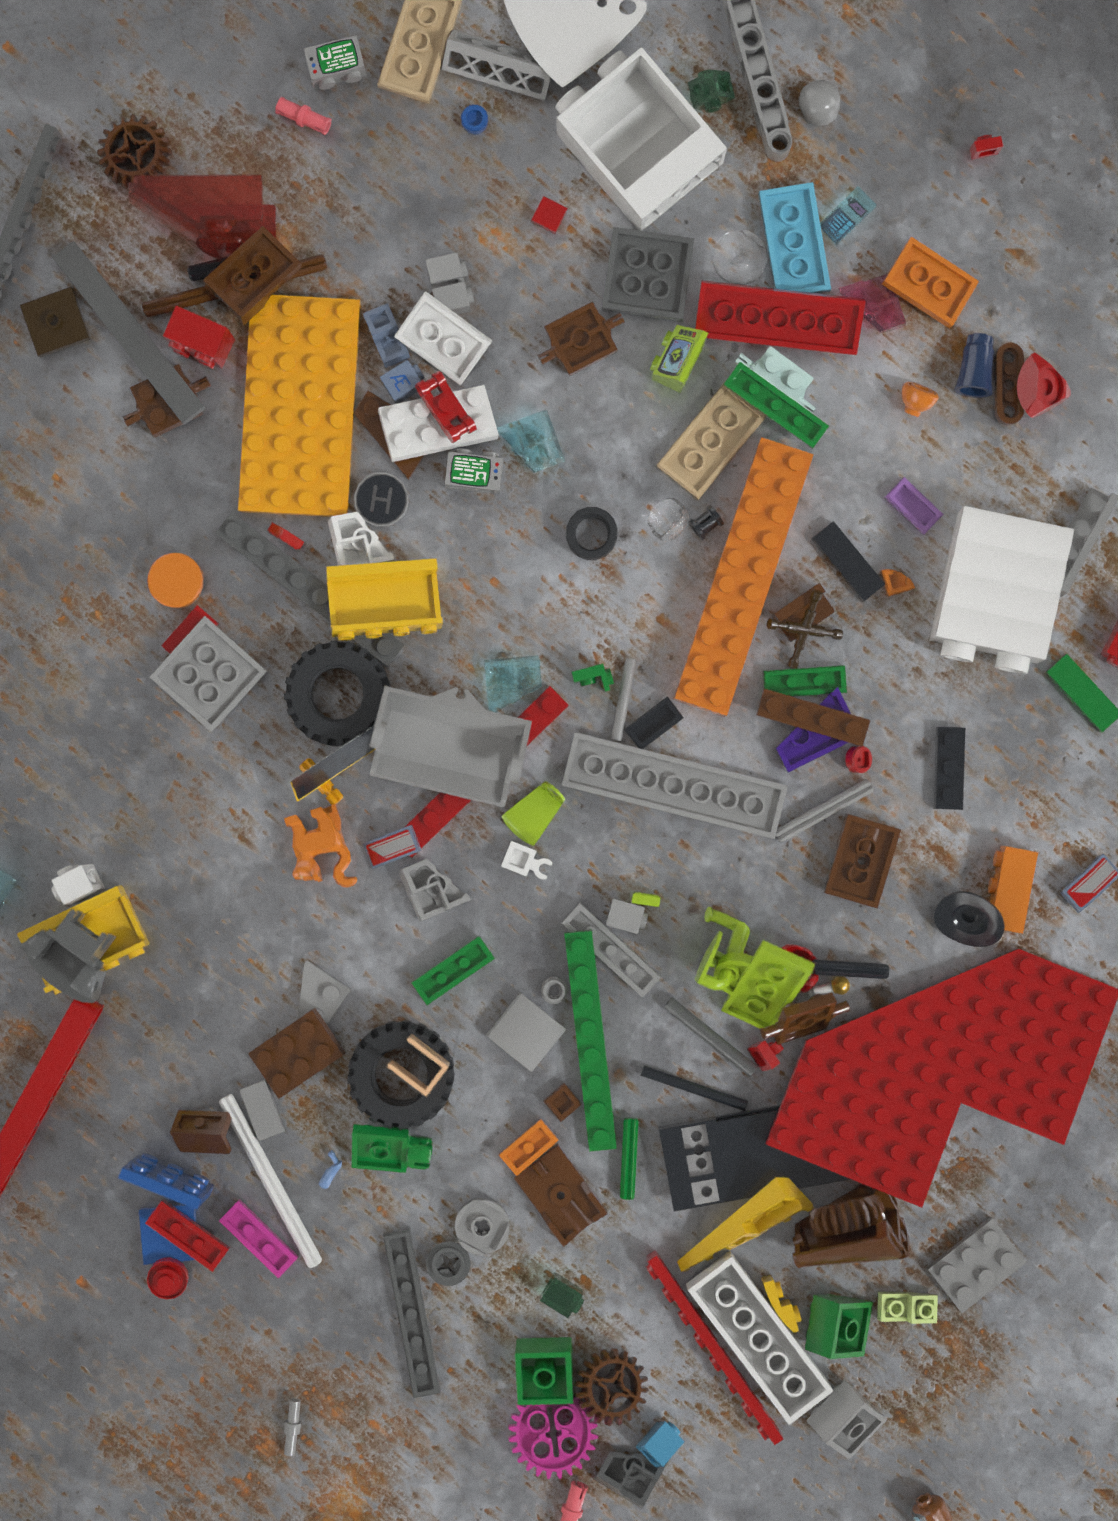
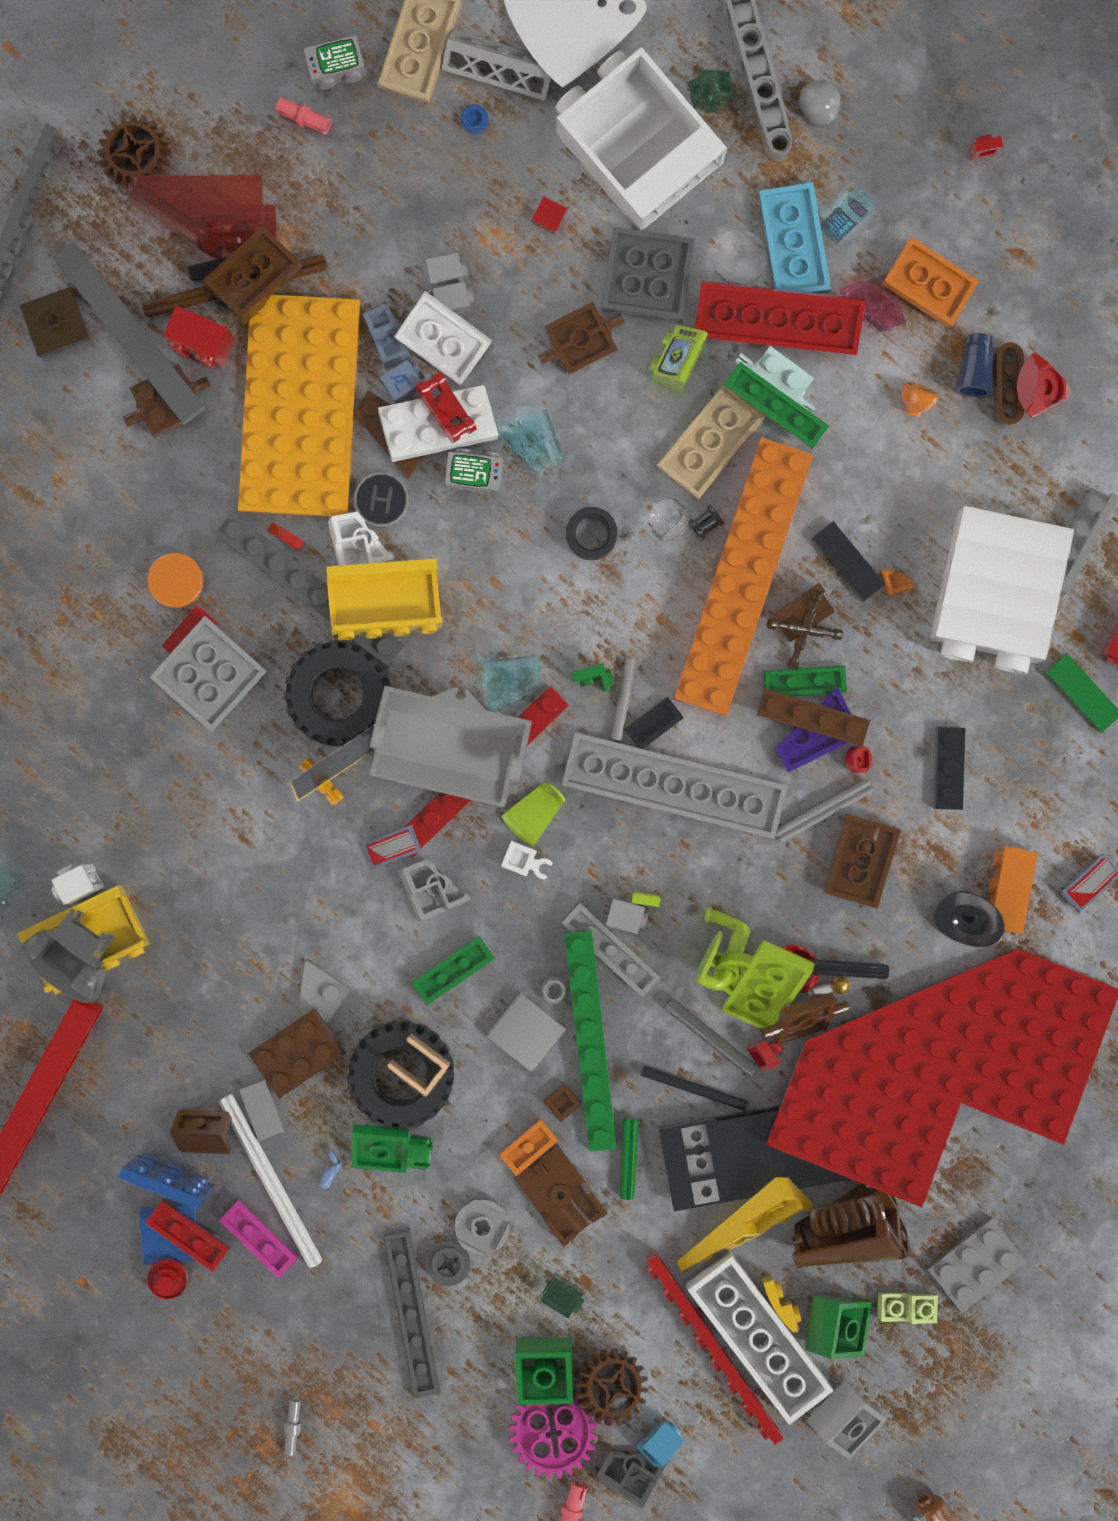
(319, 841): orange animal -> none
(913, 506): medium lavender tile -> none

